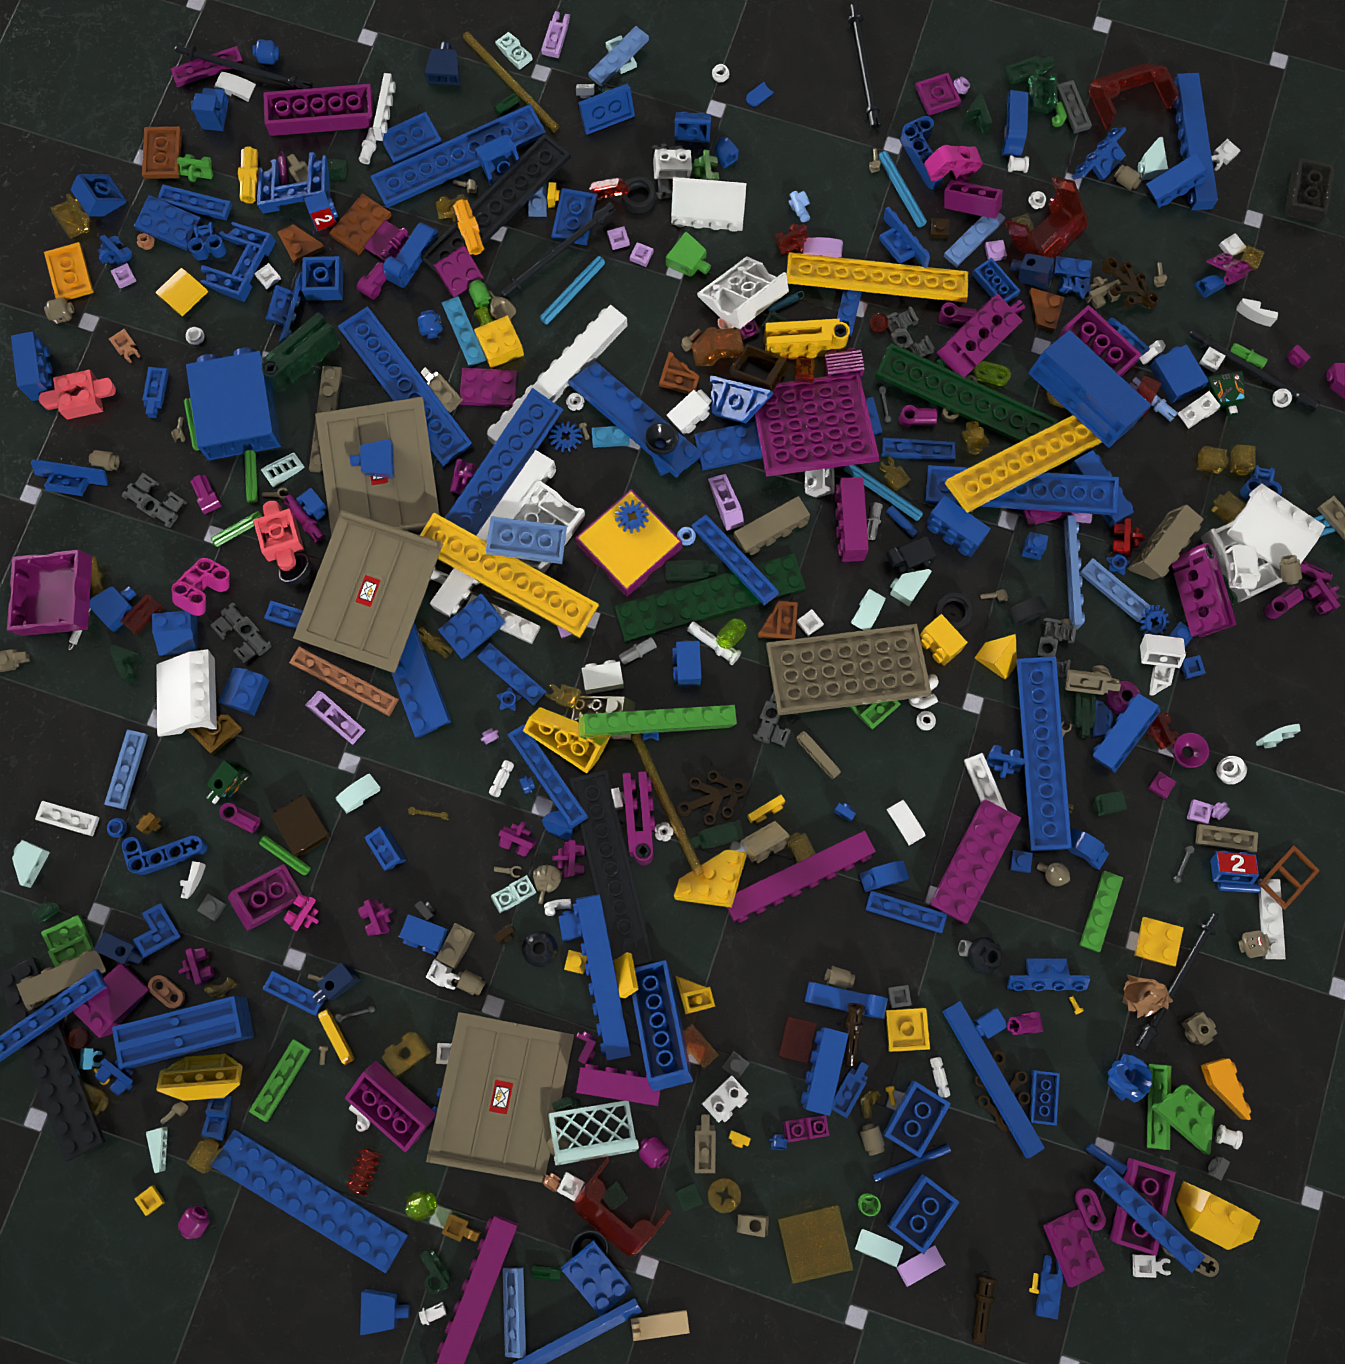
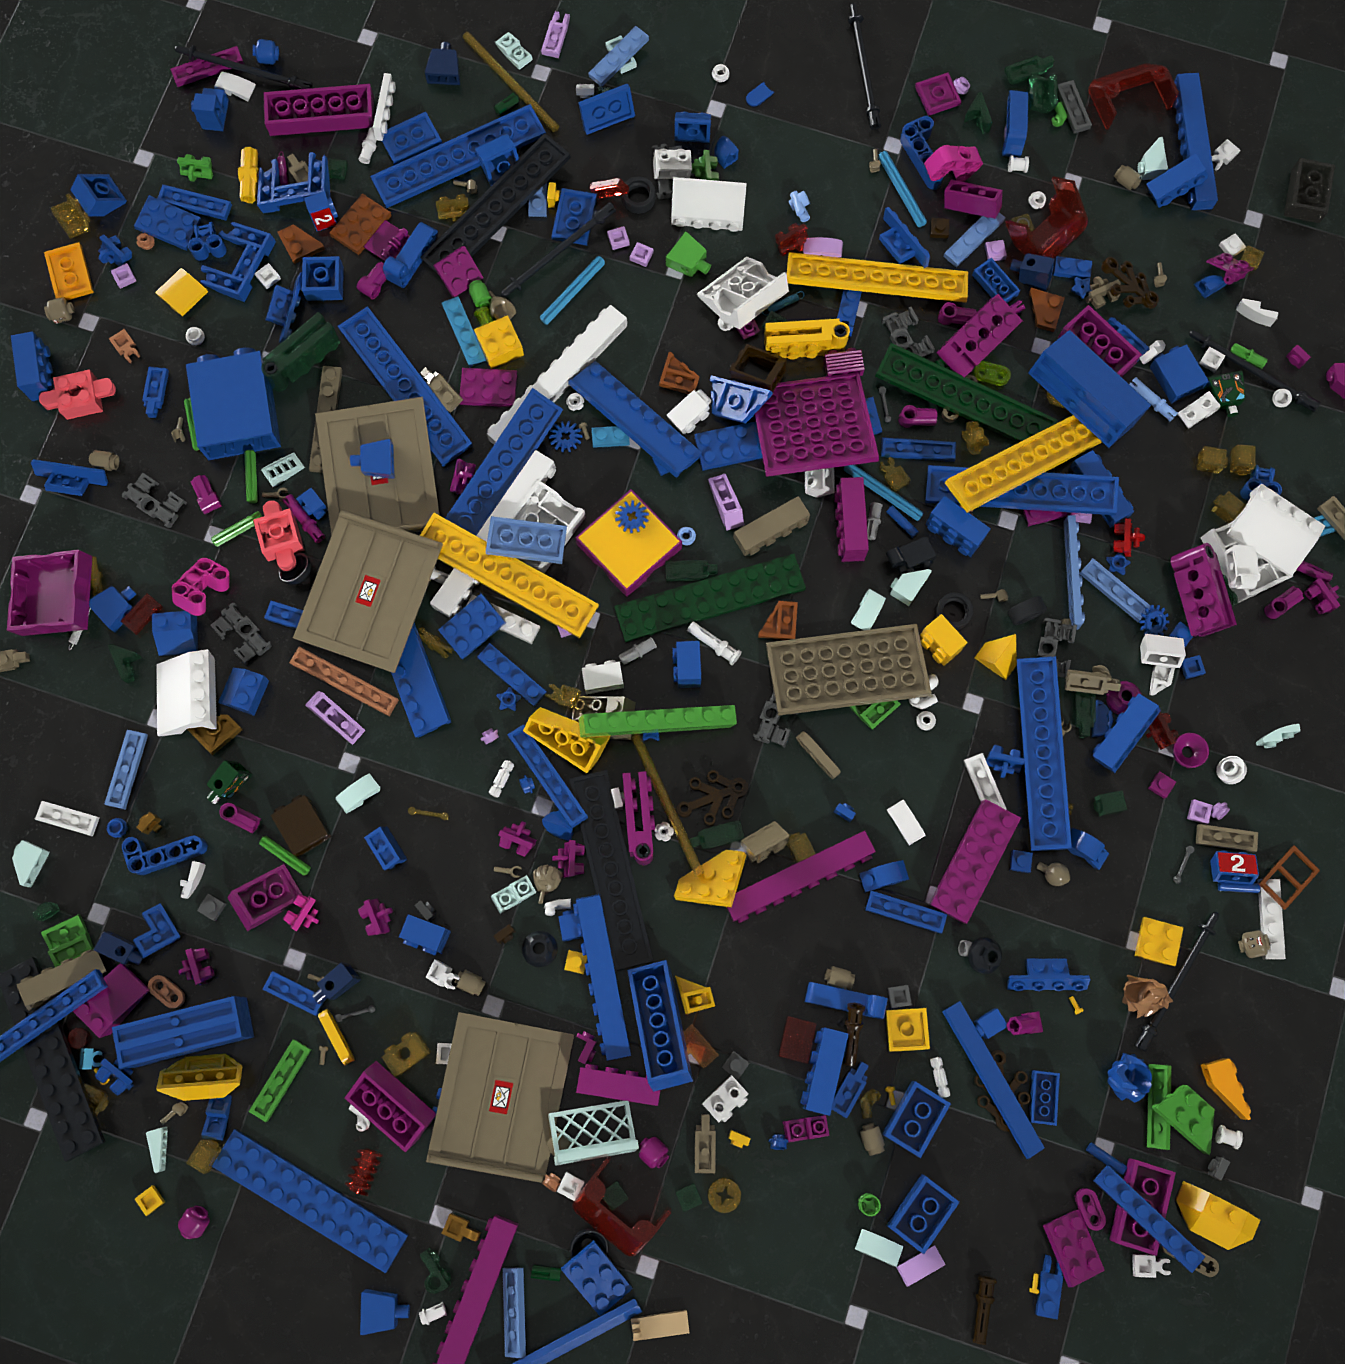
(161, 152): dark orange plate -> none
(219, 990): clear yellow arm -> none
(421, 1205): clear neon green head -> none
(430, 324): blue head -> none
(455, 946): dark tan brick -> none
(468, 227): light orange piece -> none
(566, 1102): clear green arm -> none
(625, 975): yellow tile -> none
(664, 433): black piece -> none
(687, 341): dark tan hand -> none
(717, 344): clear orange brick -> none
(731, 633): clear neon green plate -> none
(735, 560): blue plate -> none
(753, 1225): dark tan leg -> none
(773, 806): yellow plate -> none
(804, 370): clear red plate -> none
(810, 623): white plate -> none
(815, 1244): clear yellow plate -> none
(879, 322): clear red tile -> none
(911, 1163): blue bar -> none
(1034, 545): blue brick -> none
(1065, 285): blue plate -> none
(1101, 911): bright green plate -> none
(1104, 158): blue bracket -> none
(1148, 389): clear red plate -> none
(1166, 543): dark tan slope -> none
(1199, 1028): dark tan brick -> none
(1290, 569): dark tan brick -> none

